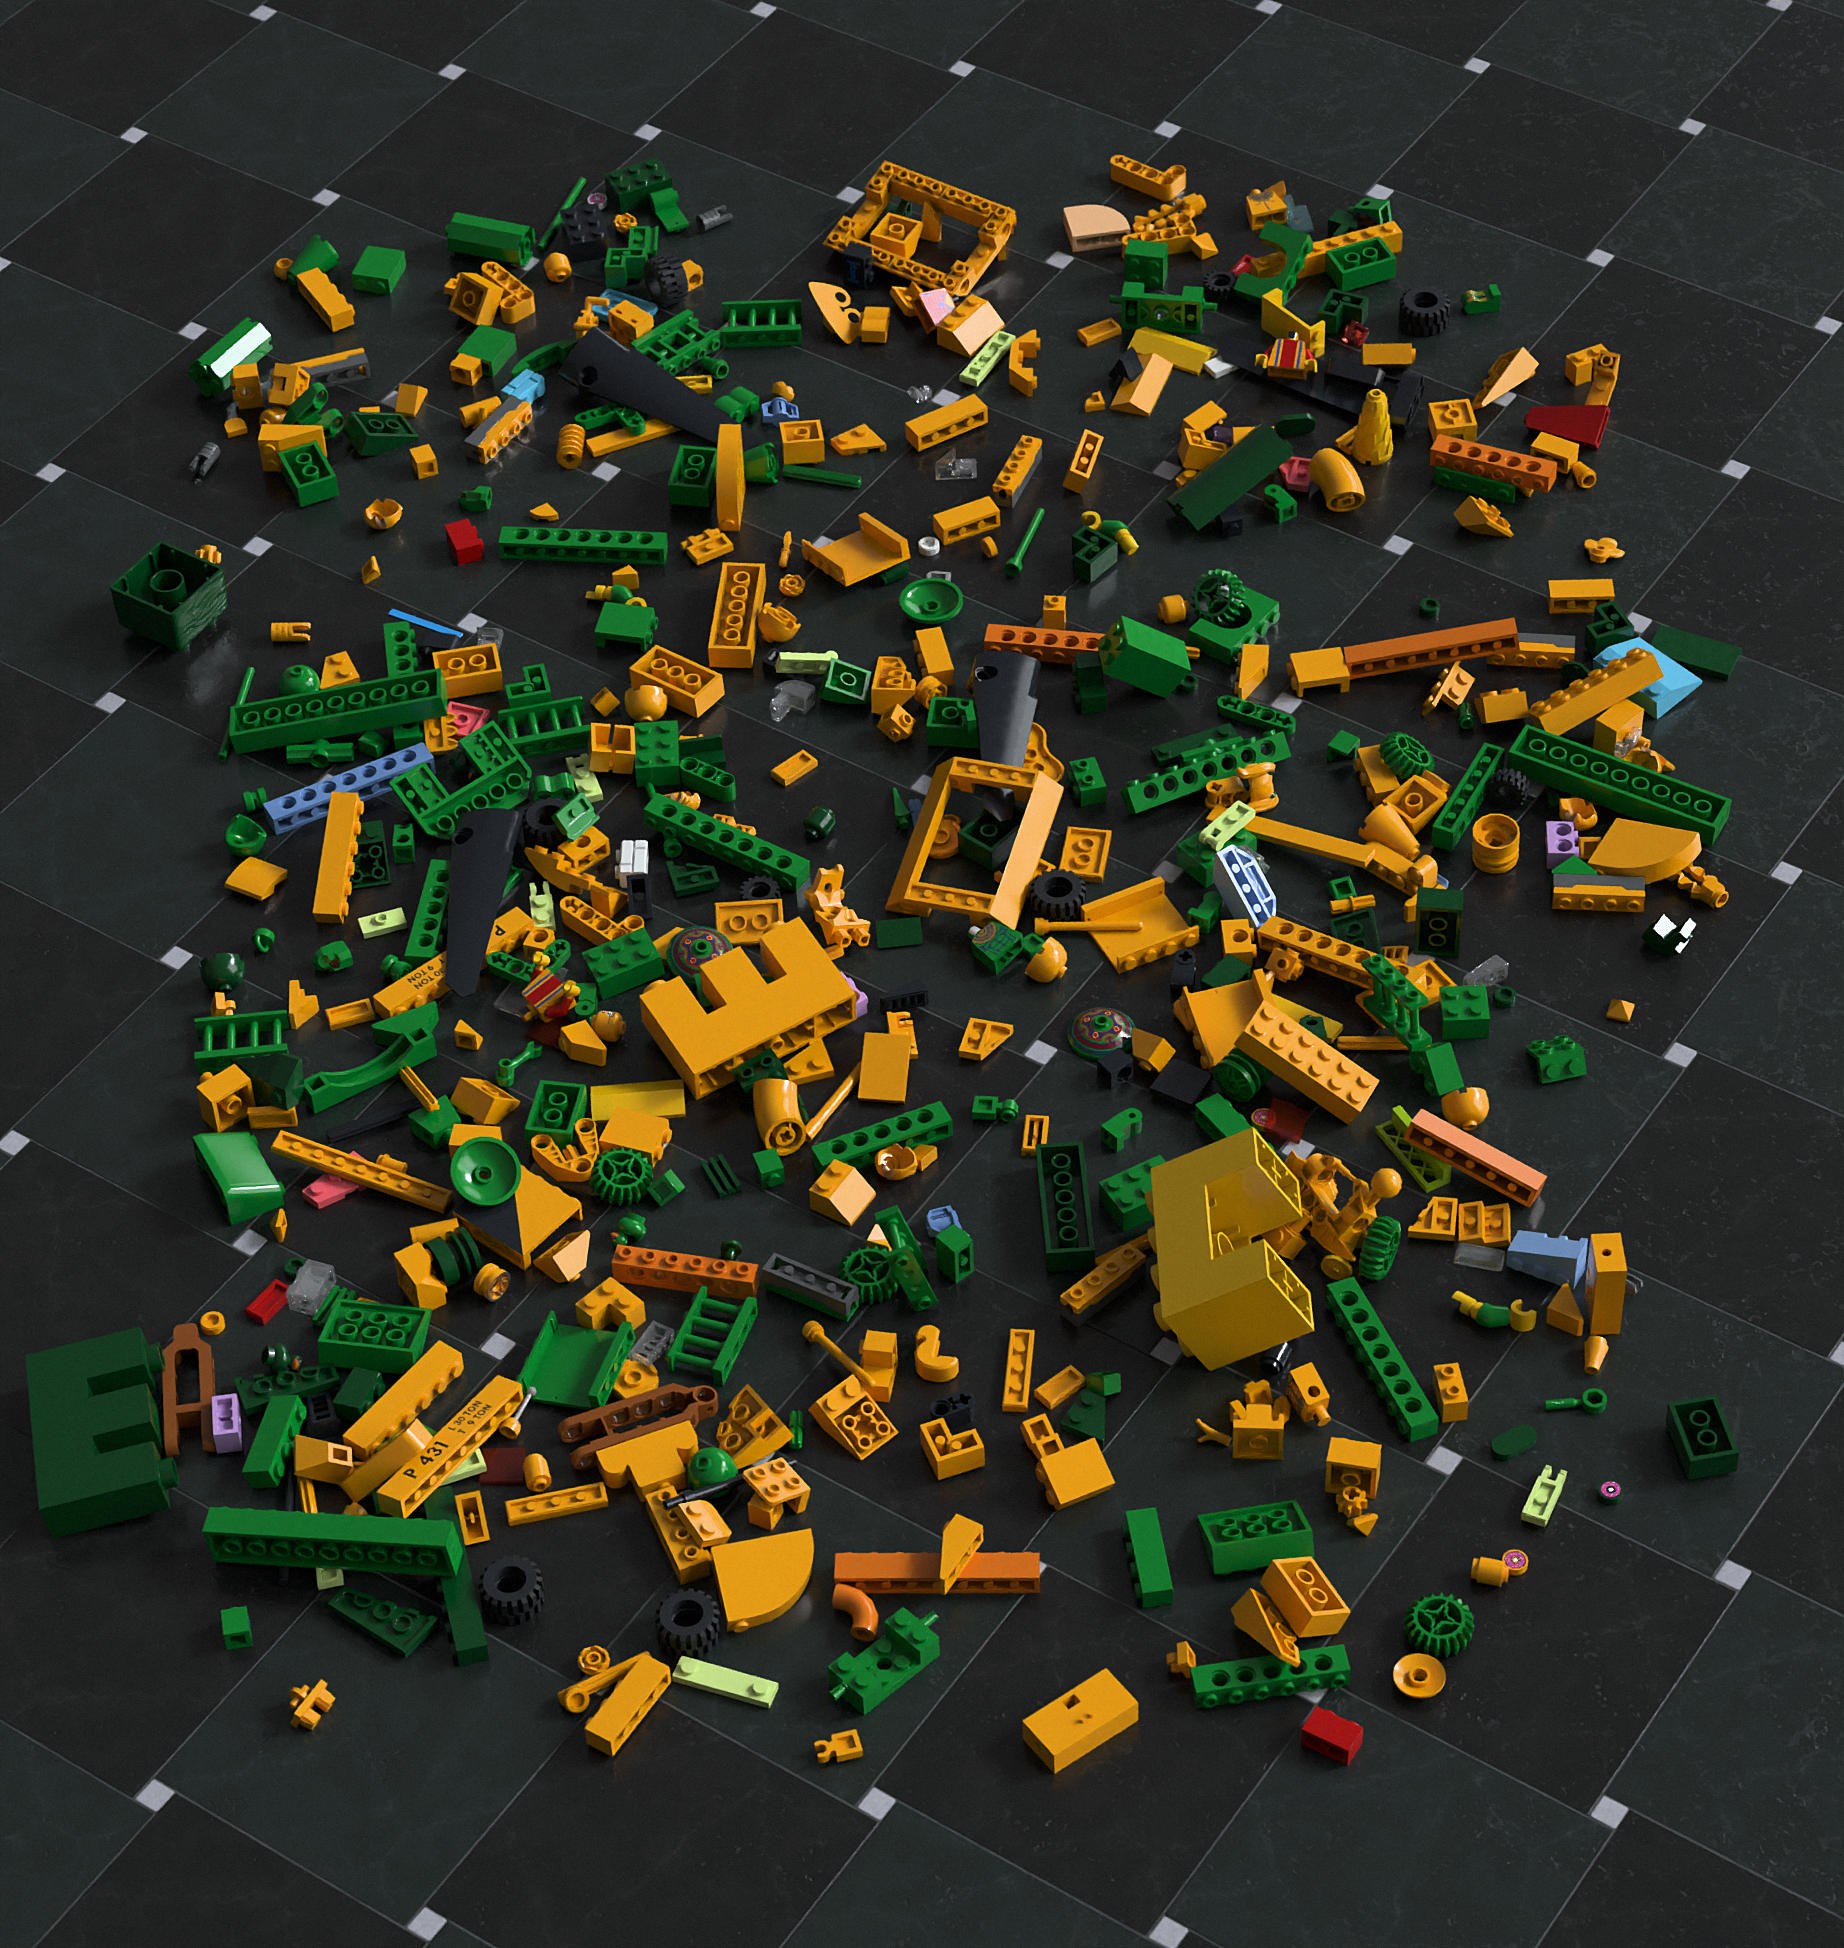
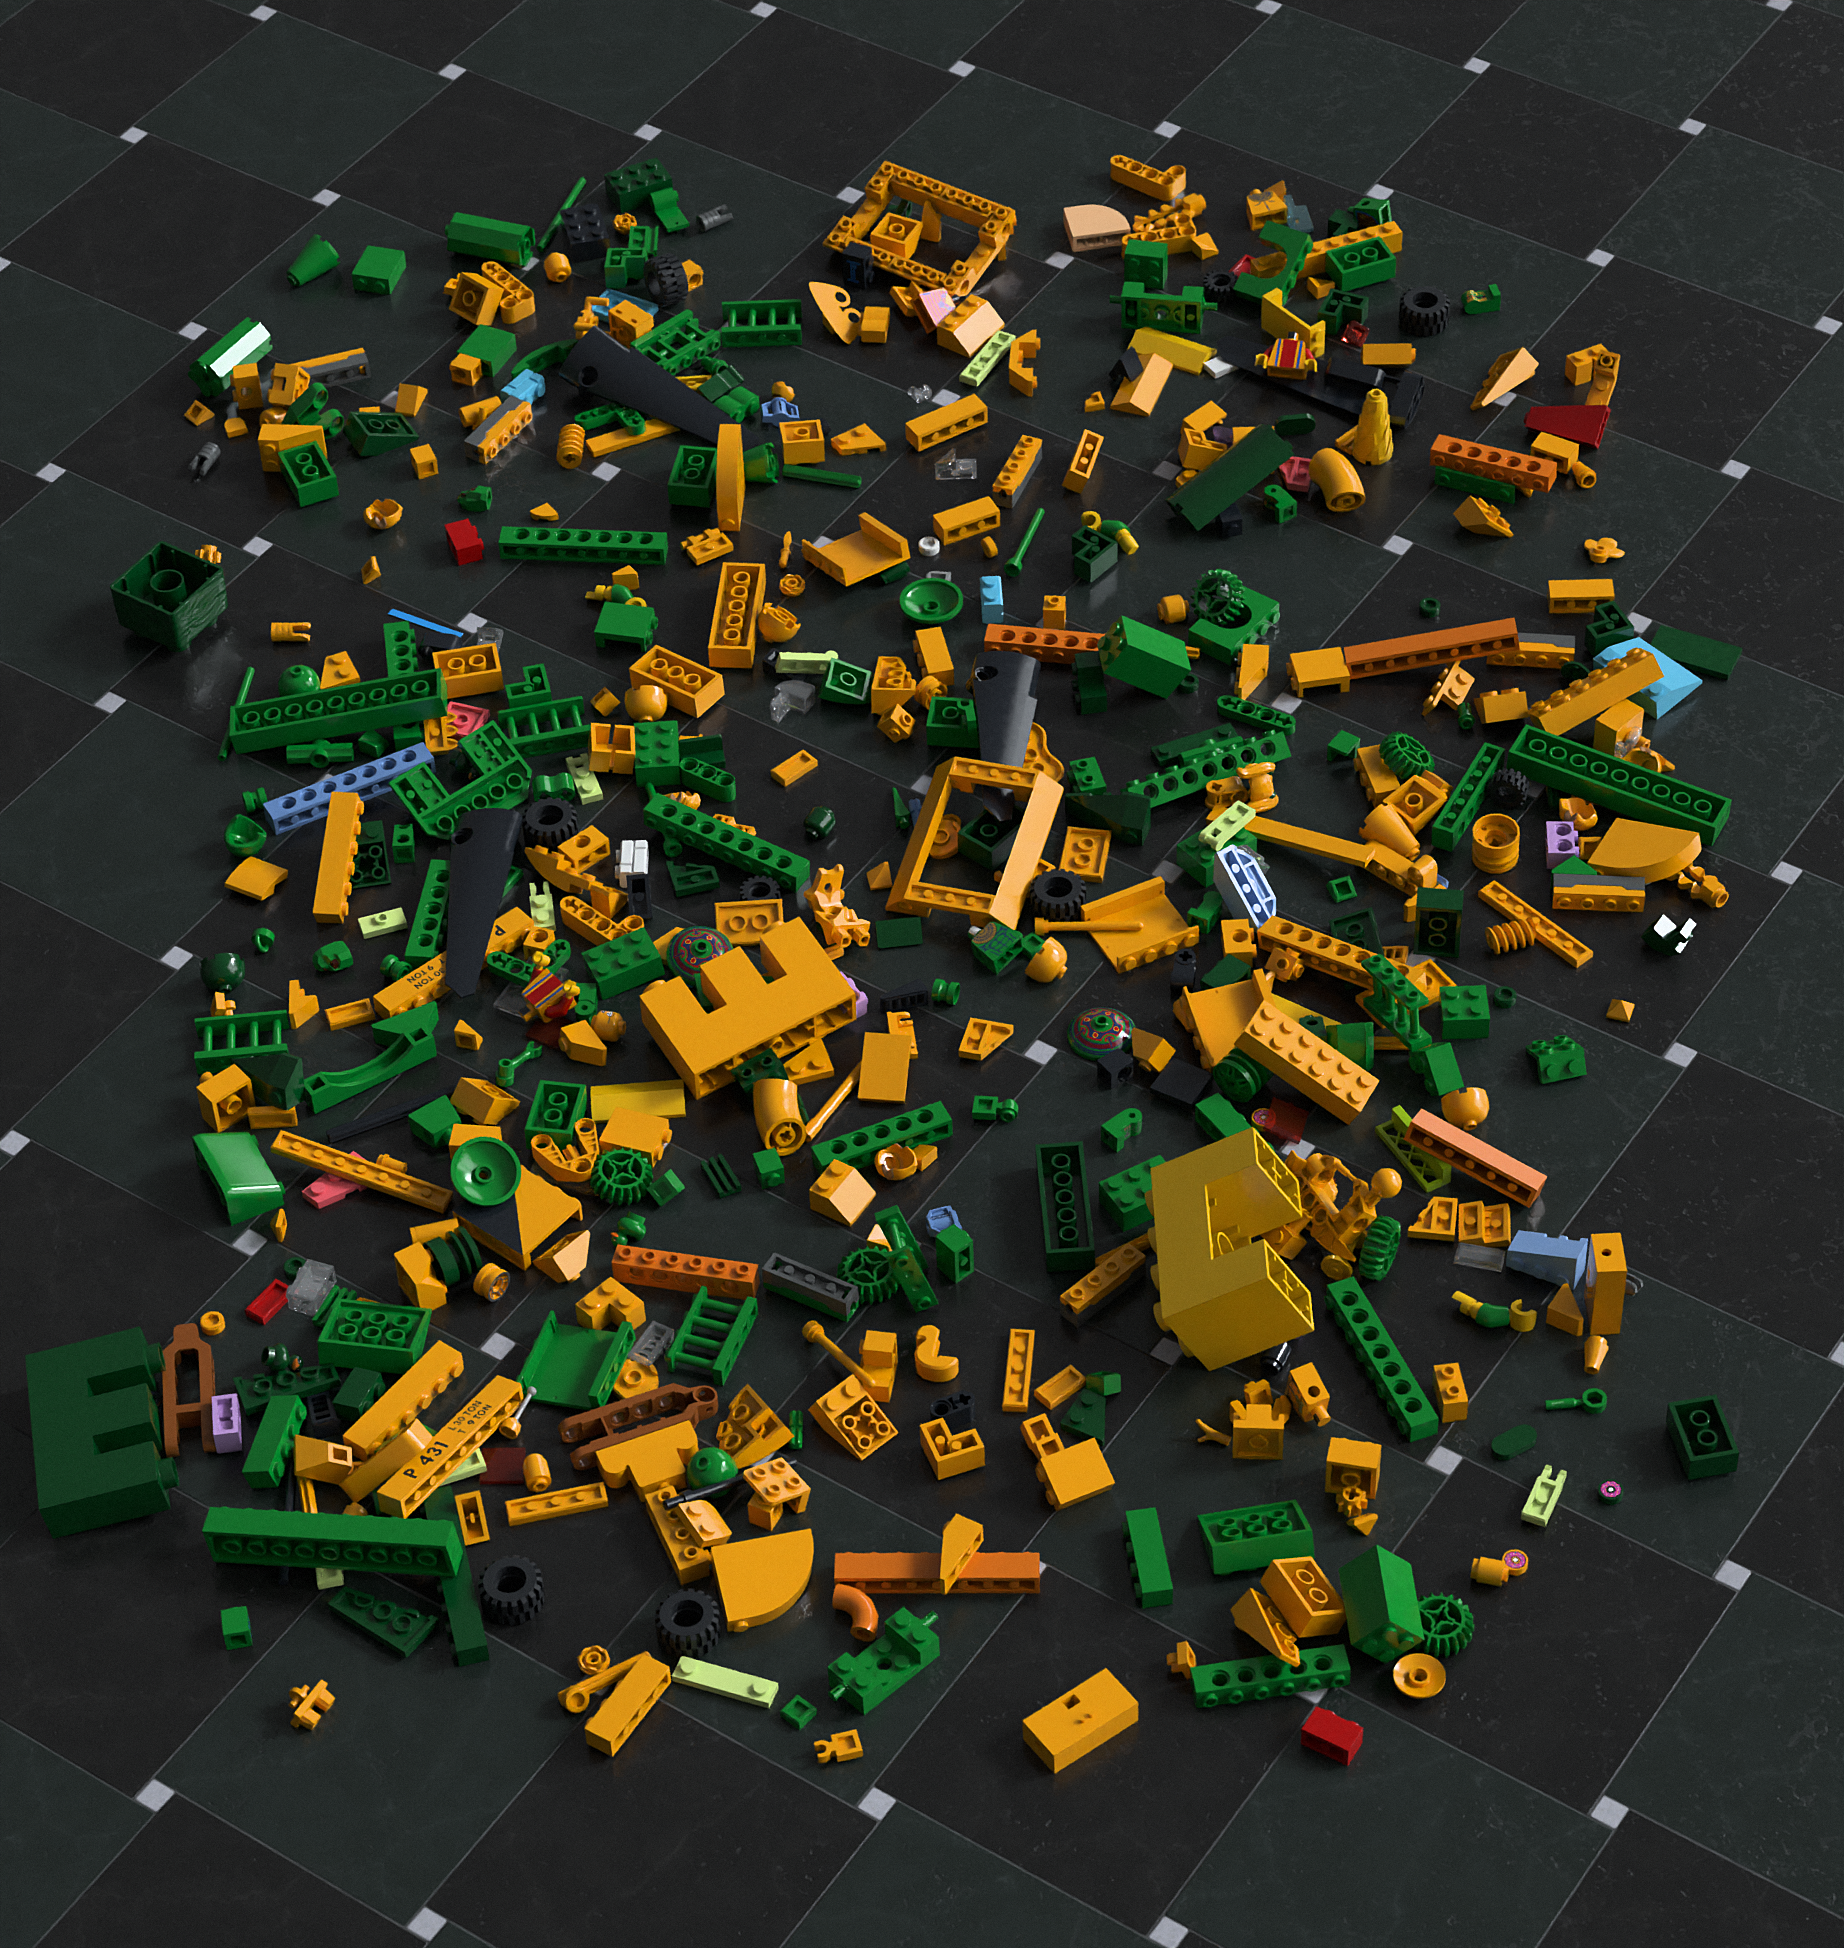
(198, 413): none -> light orange slope
(281, 267): light orange plate -> none
(325, 299): light orange brick -> none
(419, 1089): light orange axle -> none
(575, 817): plate -> none
(598, 198): tile -> none
(720, 384): none -> dark green piece
(730, 1250): dark green piece -> none
(798, 1712): none -> green tile
(879, 877): none -> light orange slope
(945, 991): none -> green wheel
(991, 599): none -> medium azure brick
(1037, 1118): light orange tile -> none
(1099, 332): light orange tile -> none
(1123, 814): none -> dark green wedge
(1319, 287): none -> light orange slope
(1351, 904): light orange axle -> none
(1353, 1042): none -> green slope
(1381, 1604): none -> green brick
(1452, 420): light orange piece -> none
(1488, 973): clear slope -> none
(1511, 934): none -> light orange piece
(1546, 930): none -> light orange tile

